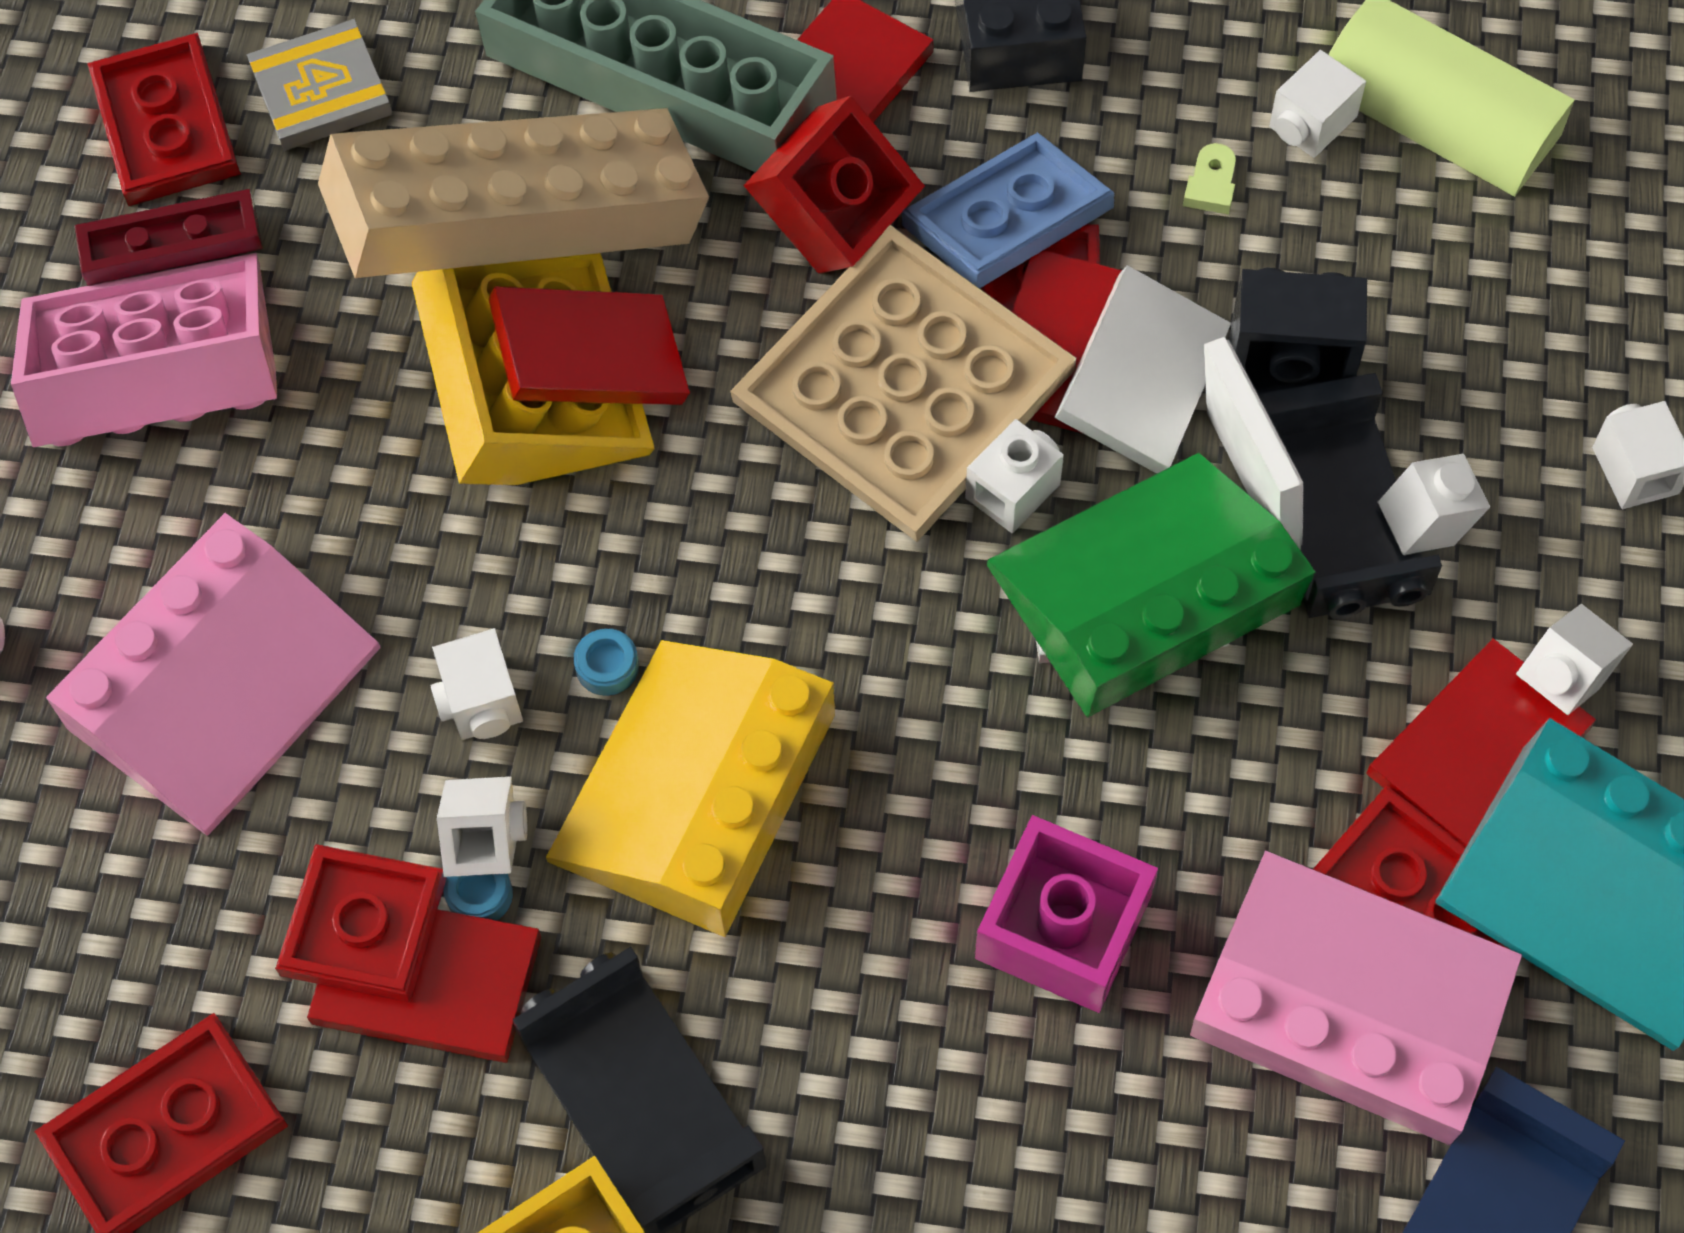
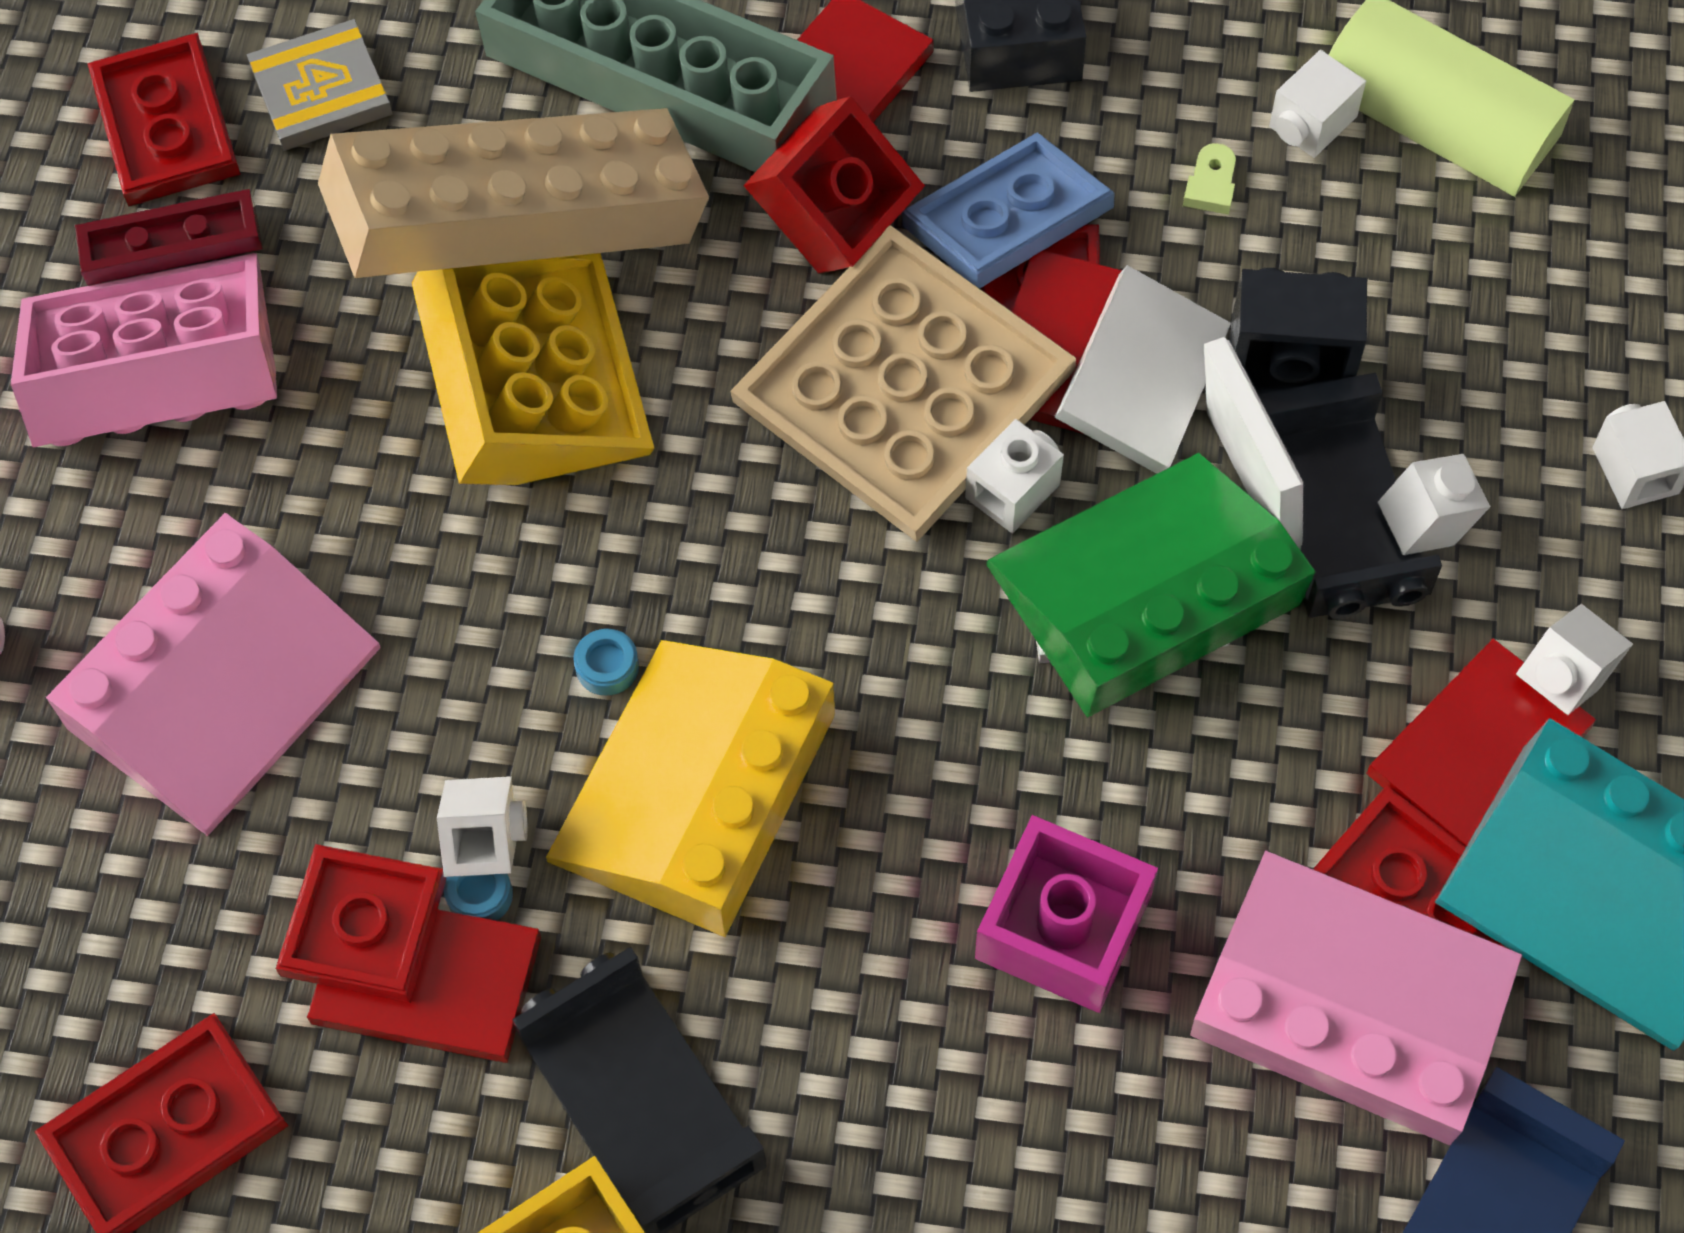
(475, 686): white brick -> none
(587, 346): red tile -> none

